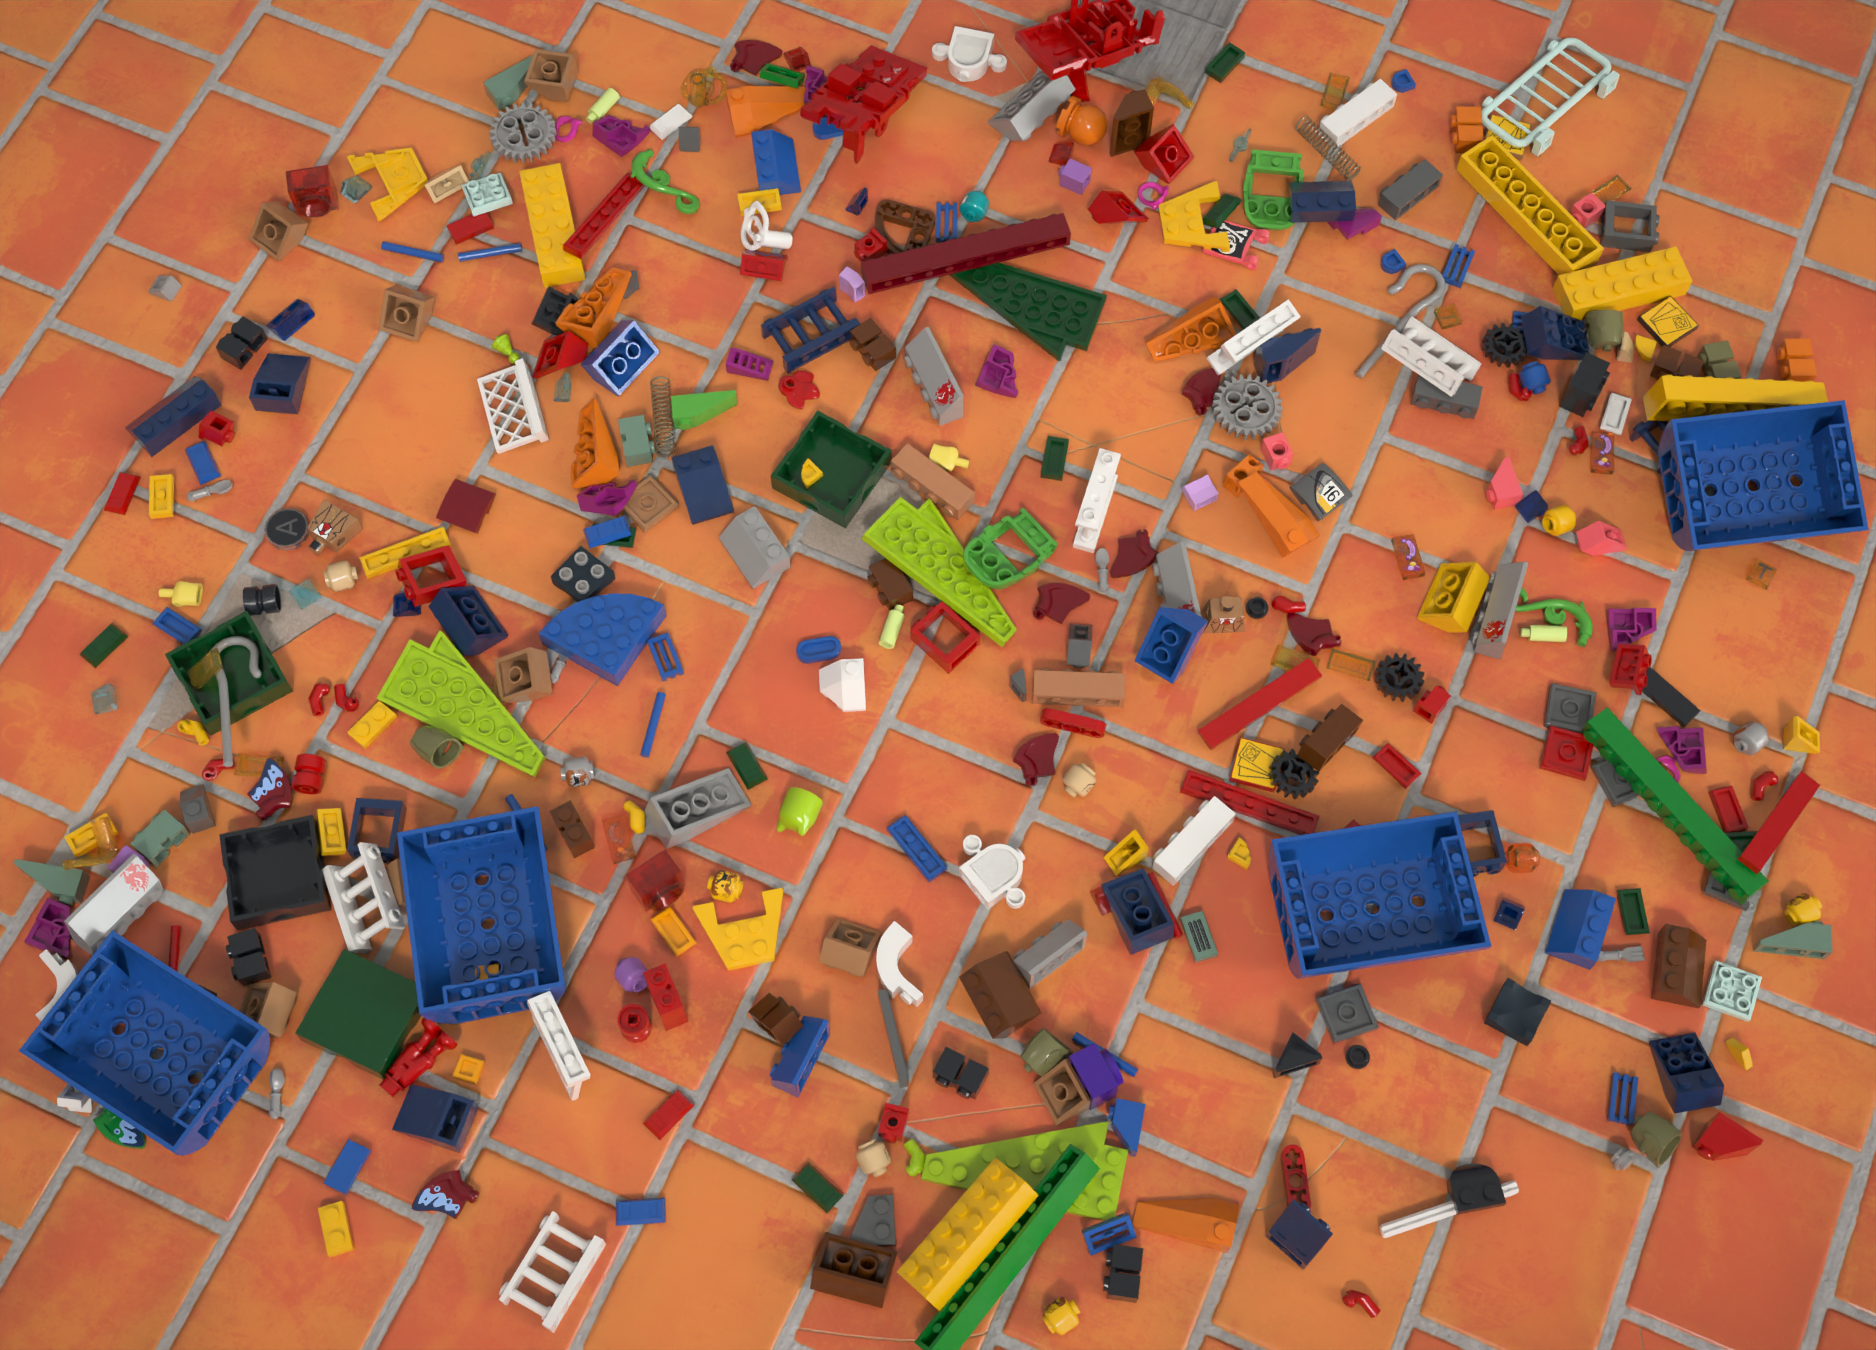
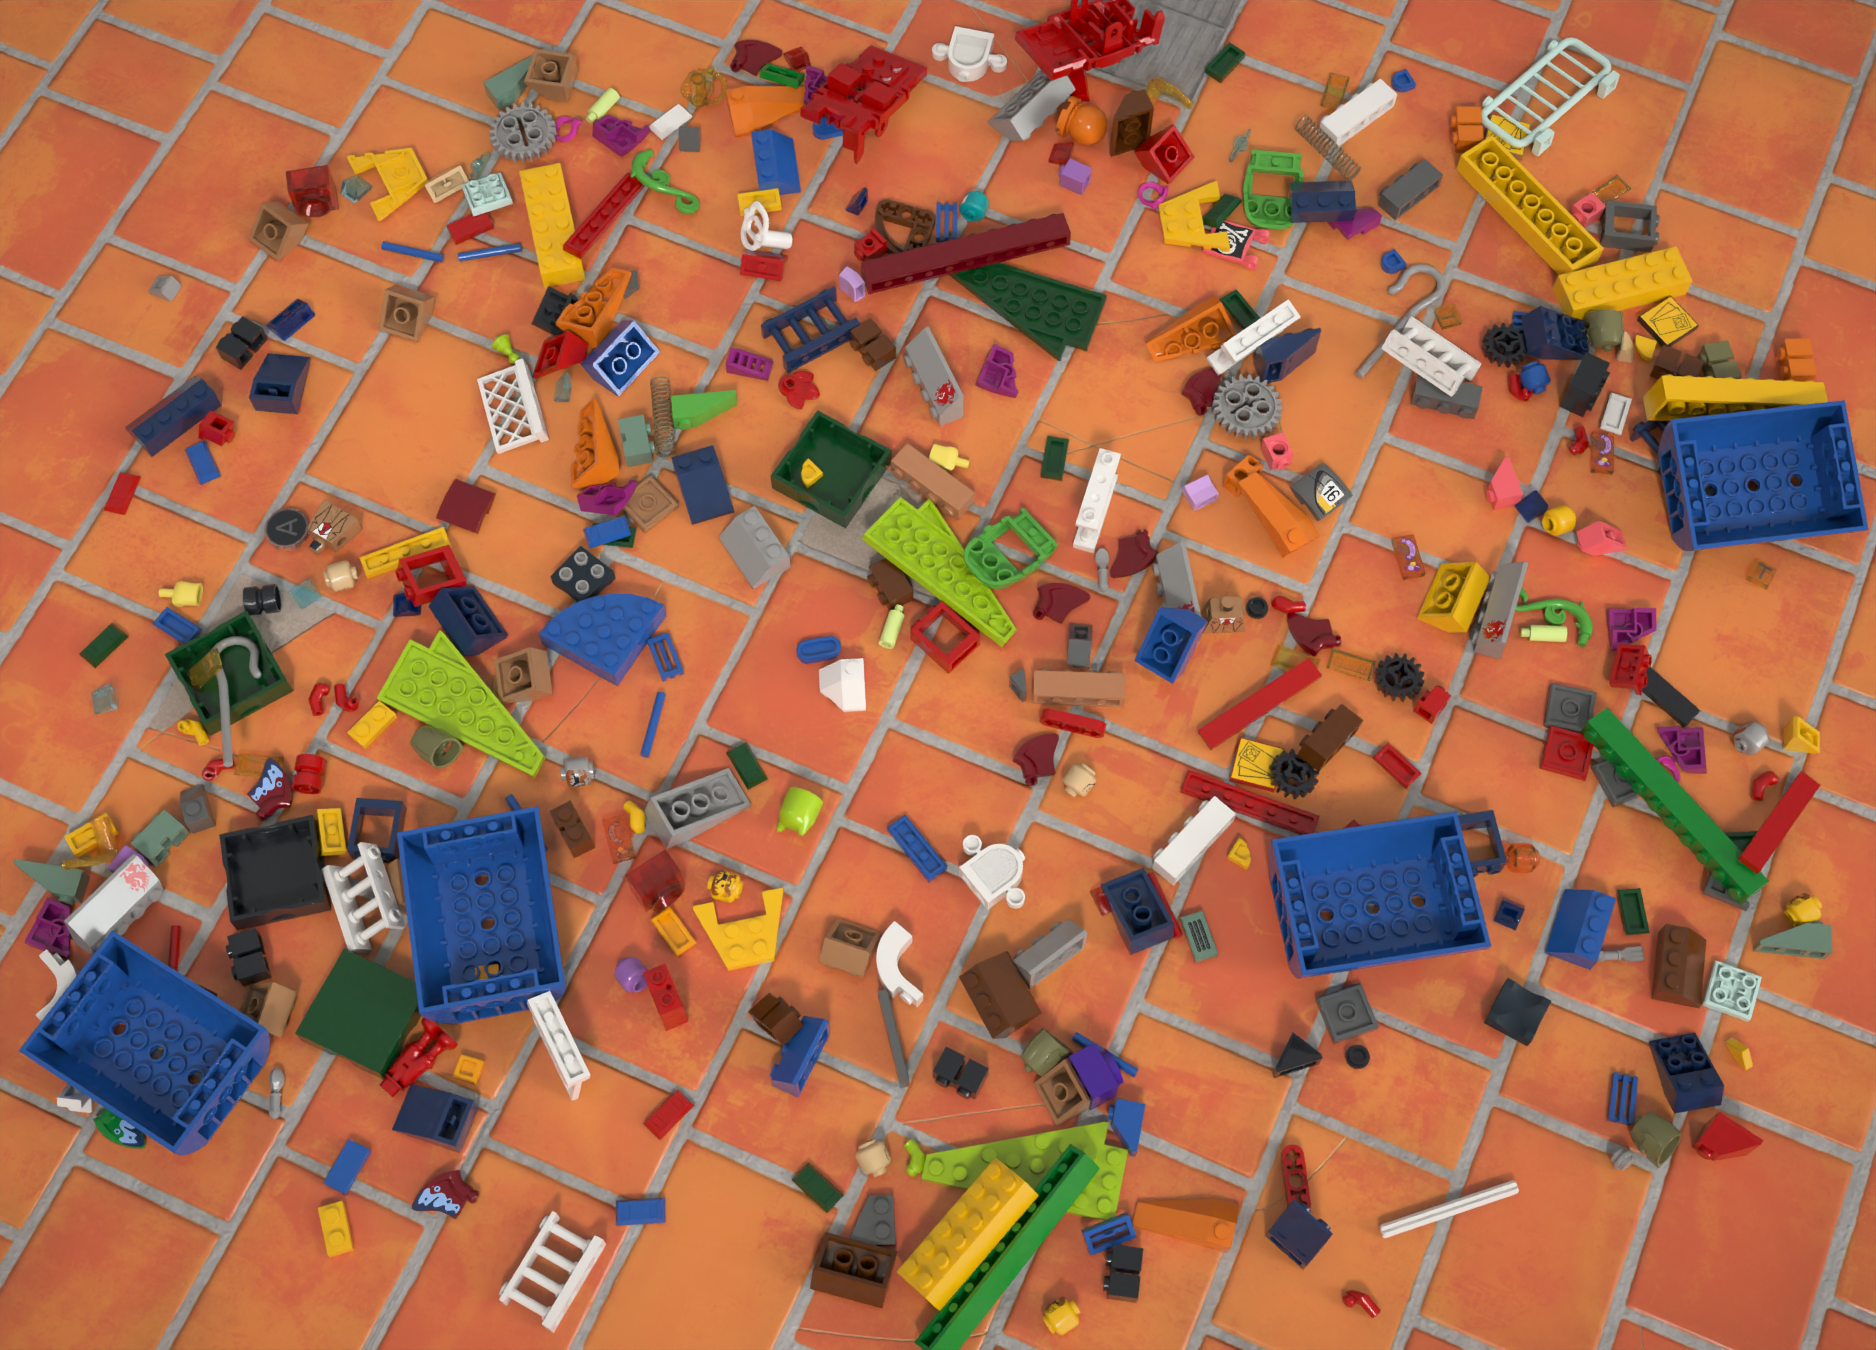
(161, 496): yellow plate -> none
(219, 488): light grey piece -> none
(558, 668): light grey piece -> none
(634, 1023): red wheel -> none
(897, 1113): red brick -> none
(1115, 208): red slope -> none
(1127, 853): yellow slope -> none
(1463, 252): blue tile -> none
(1475, 1188): black slope -> none
(1728, 810): red tile -> none

